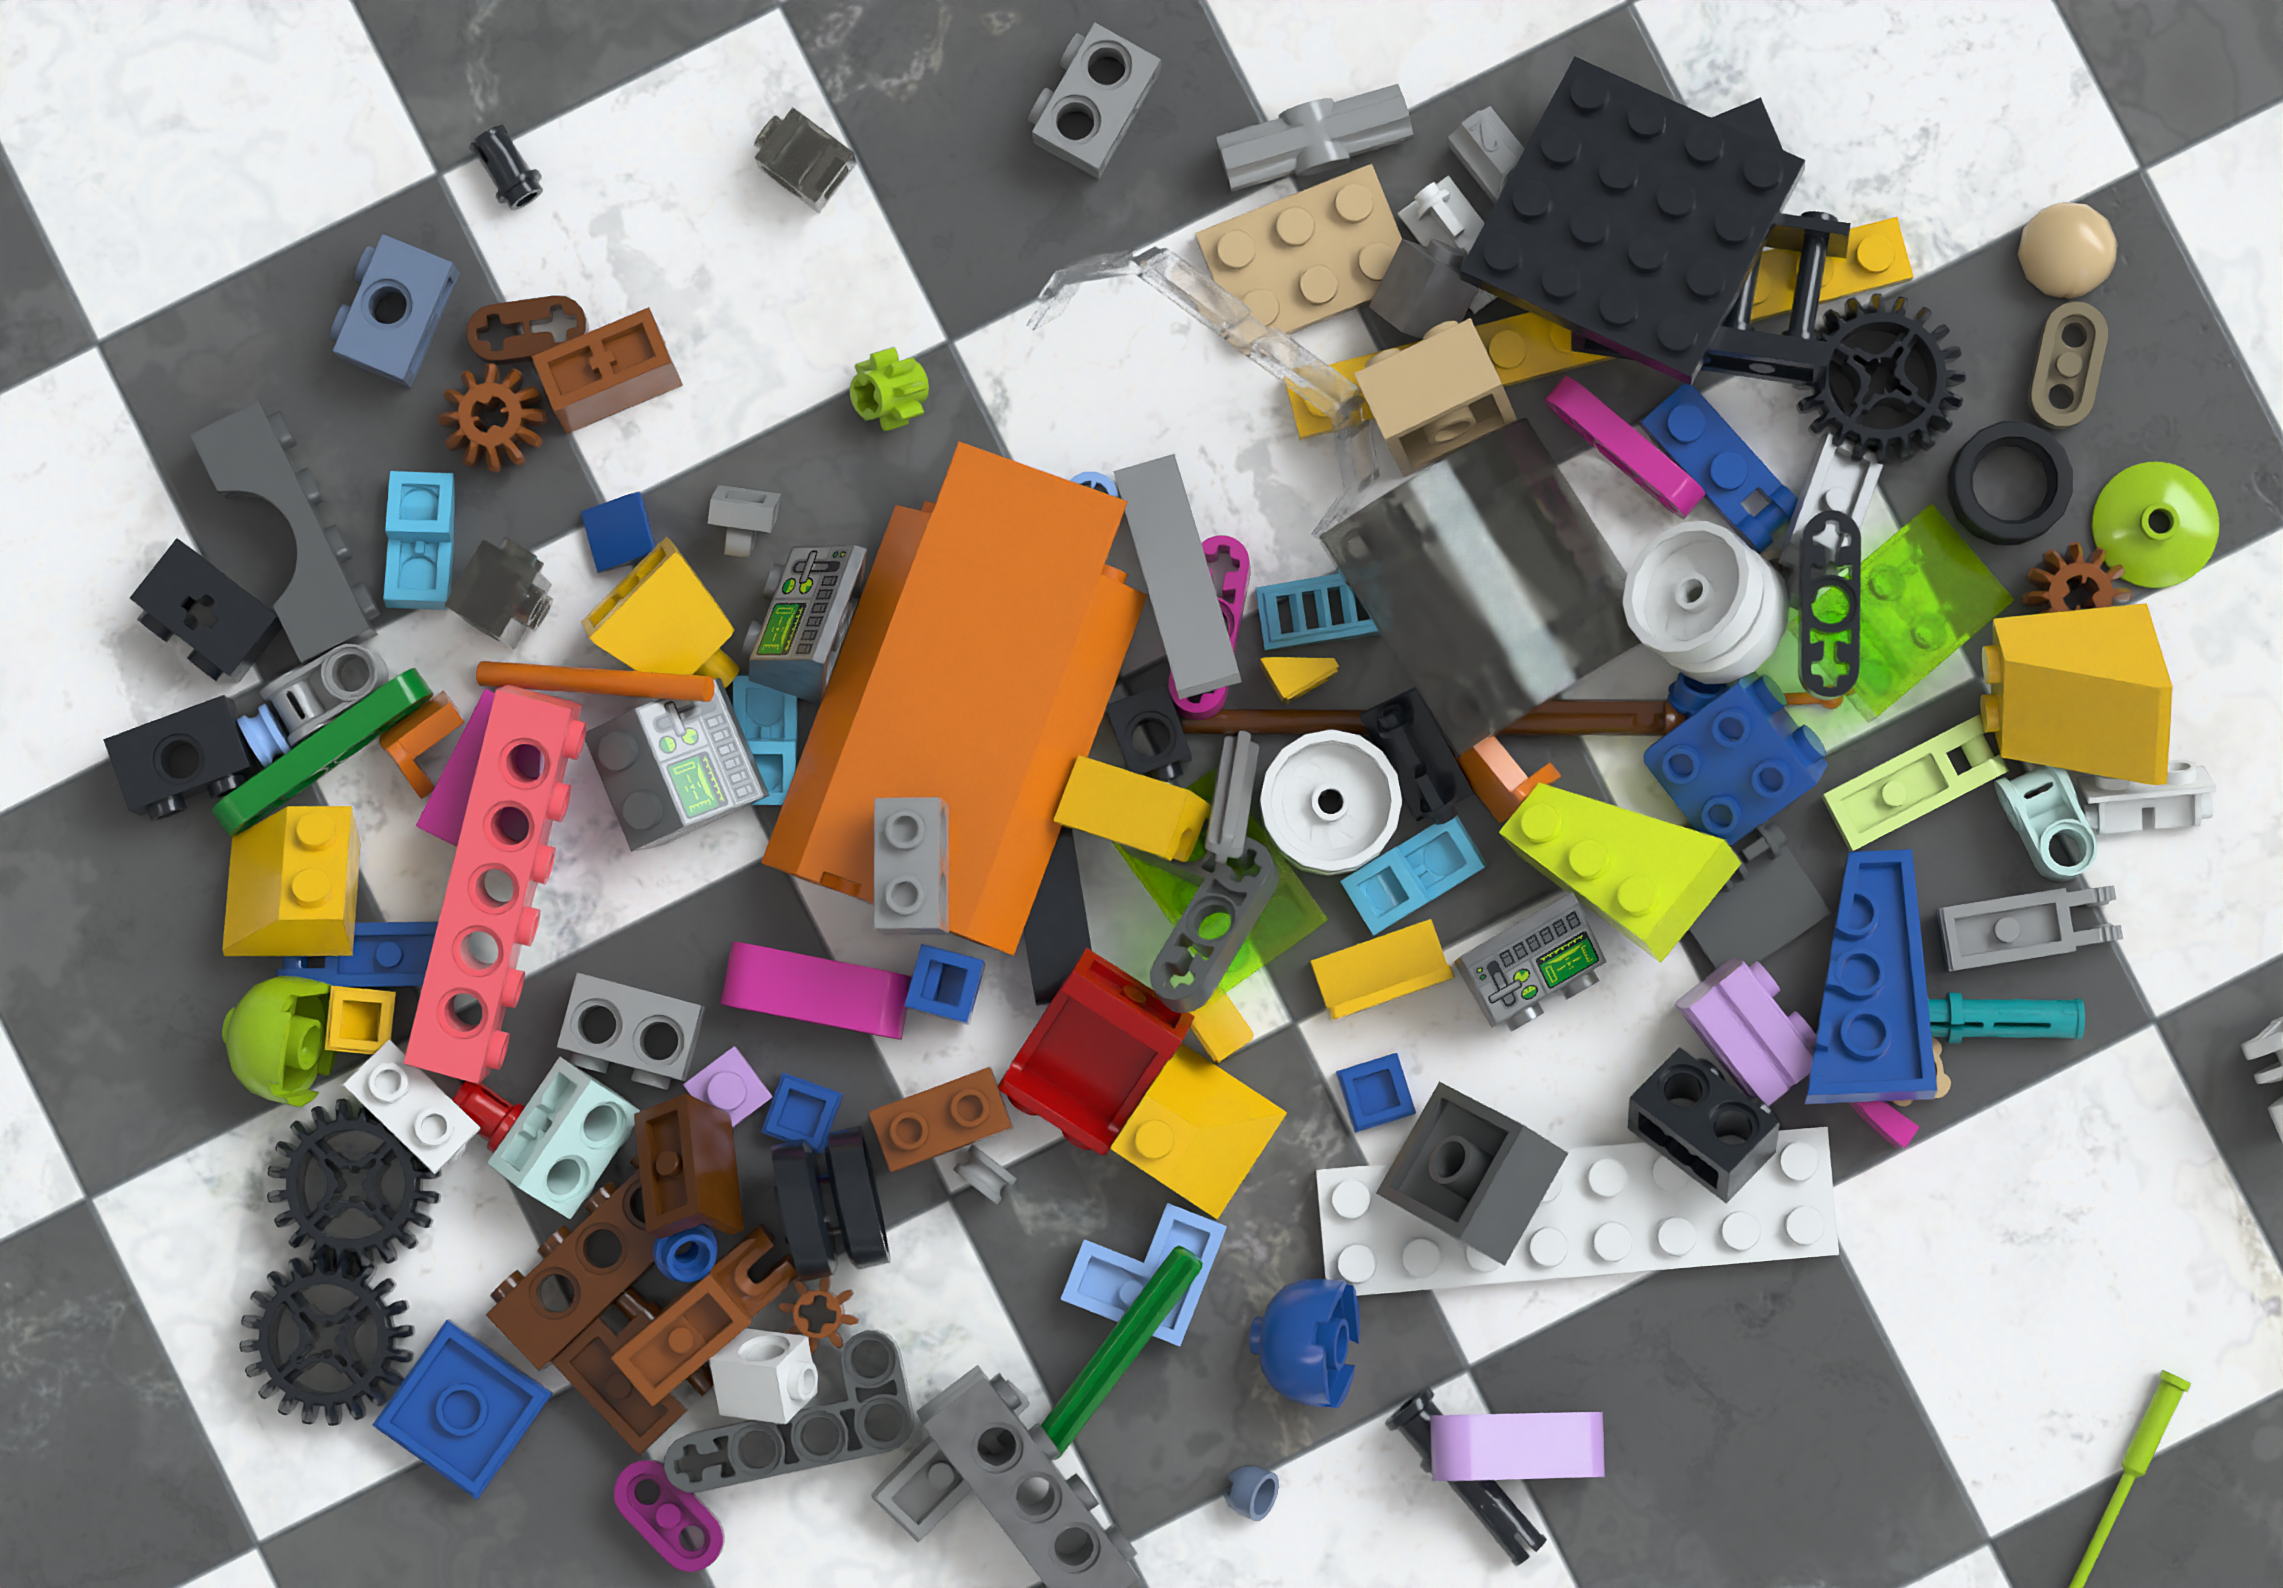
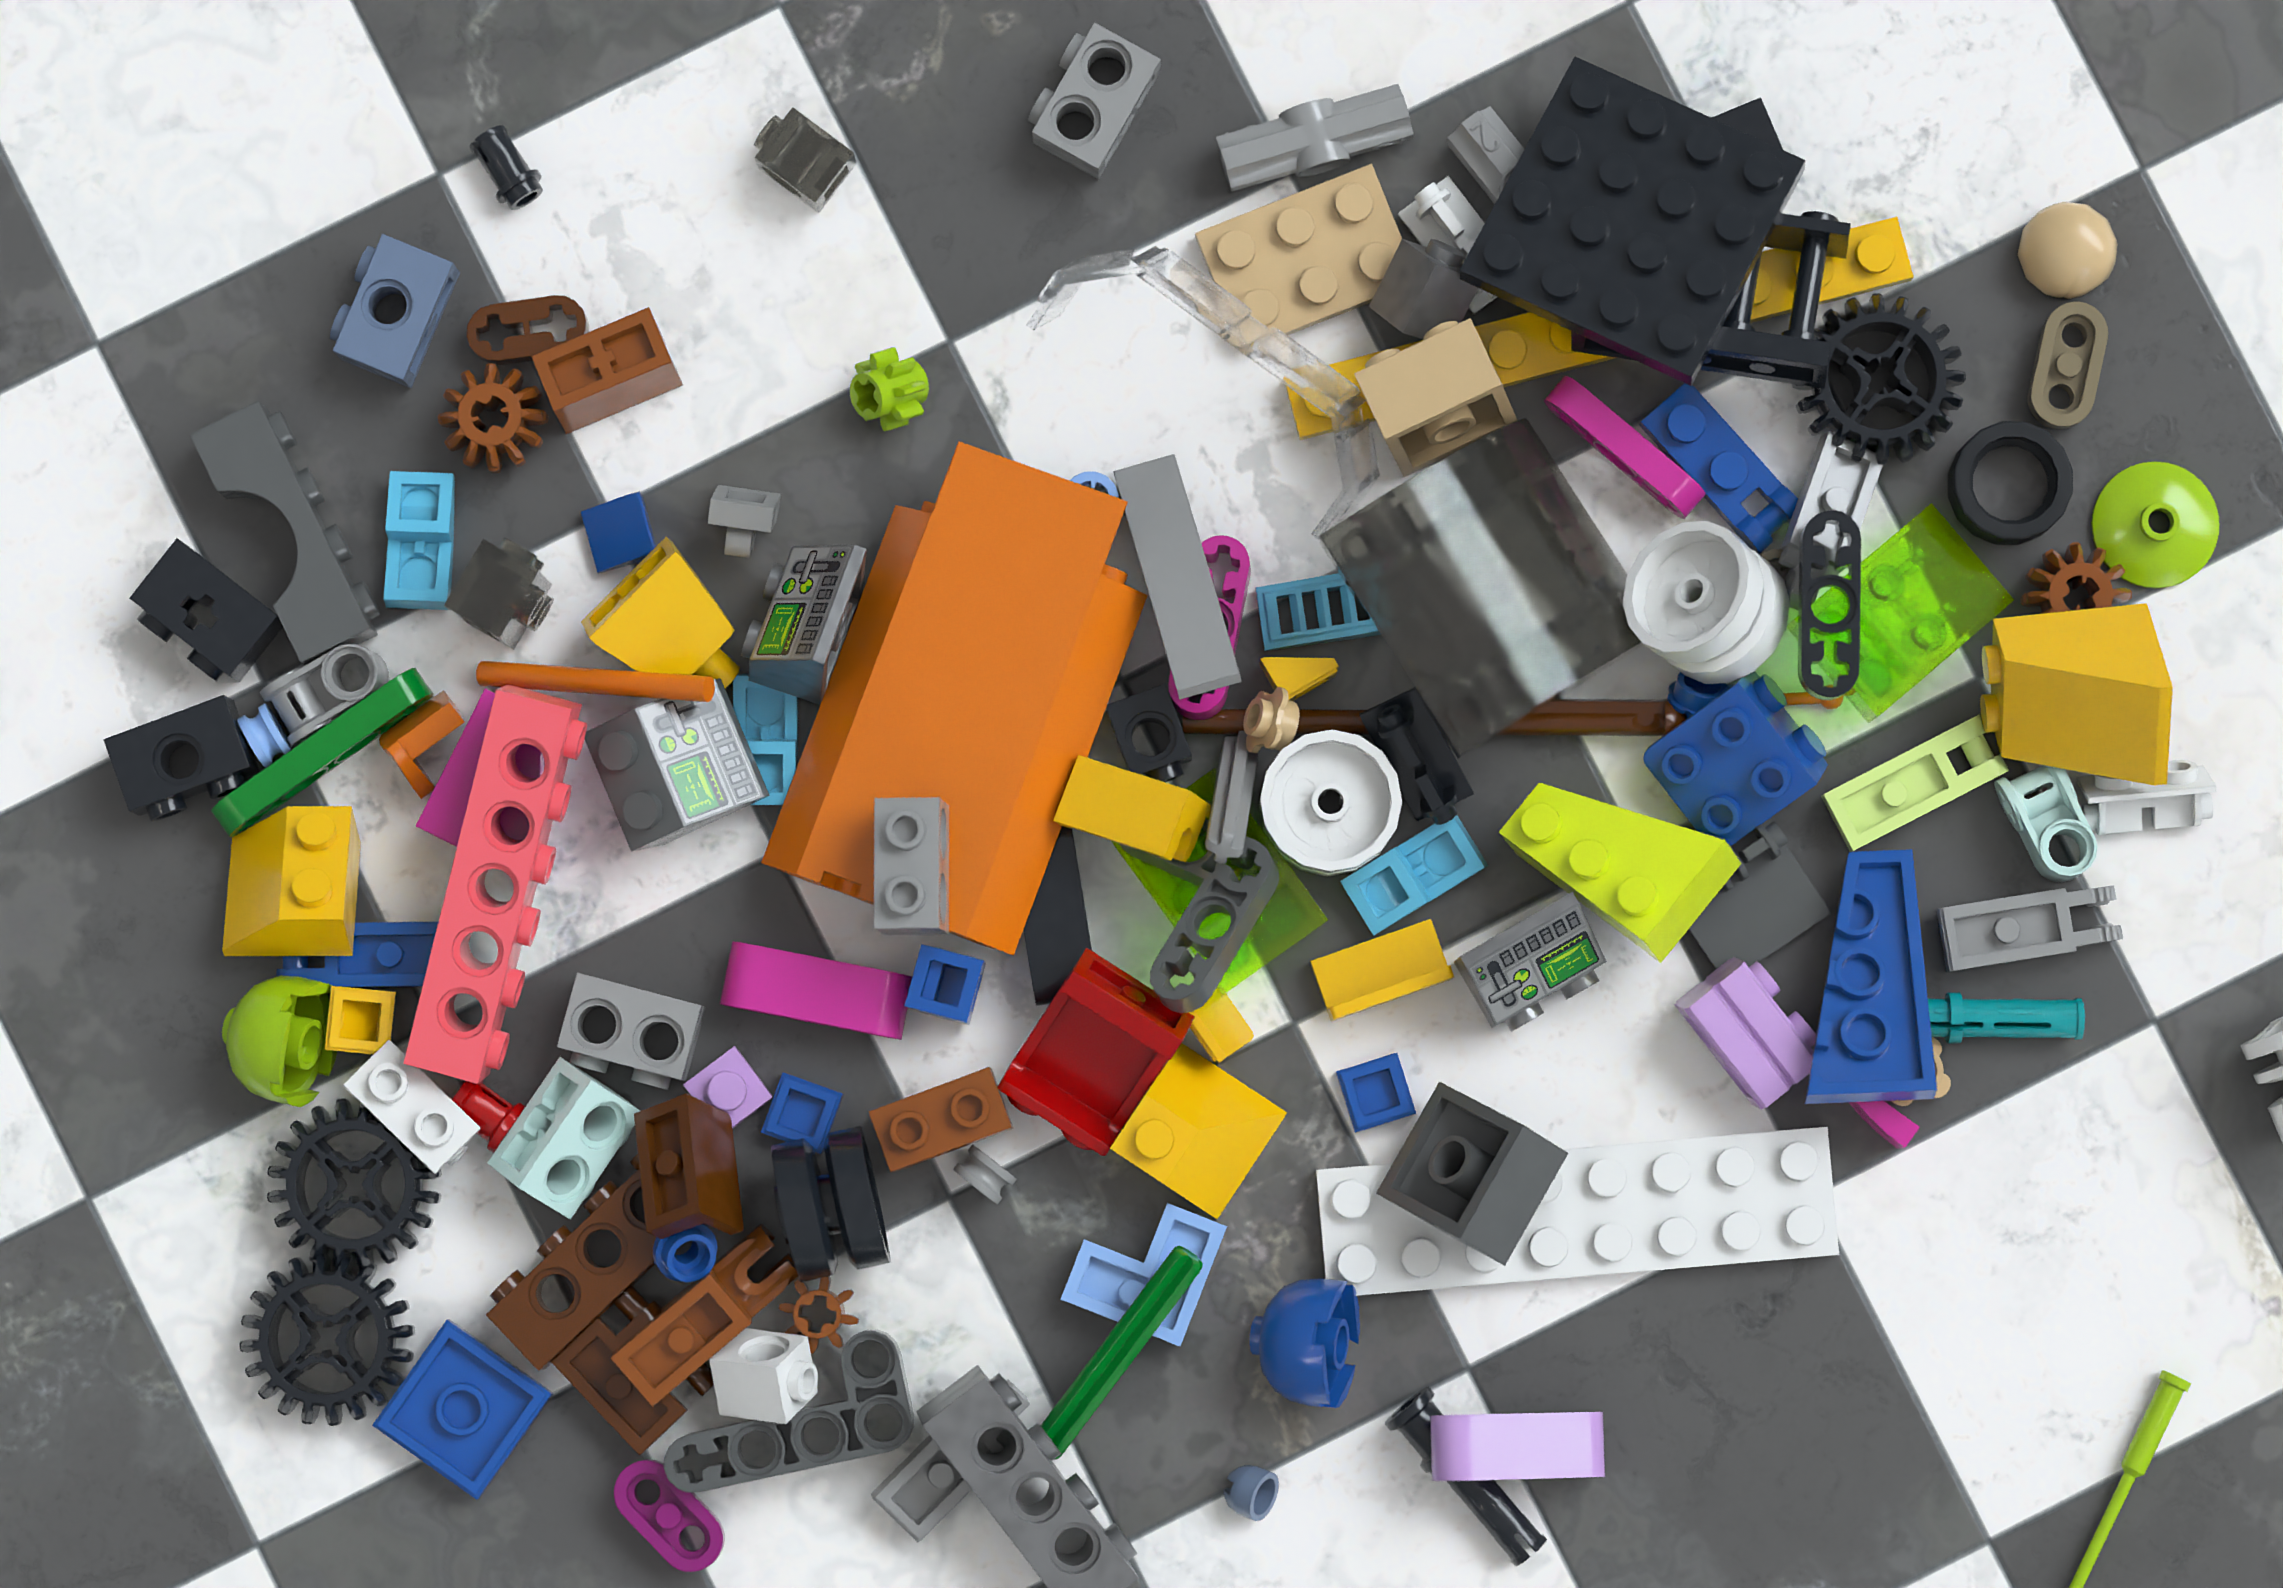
(1270, 721): none -> tan plate
(1499, 778): orange tile -> none
(1692, 1133): black brick -> none

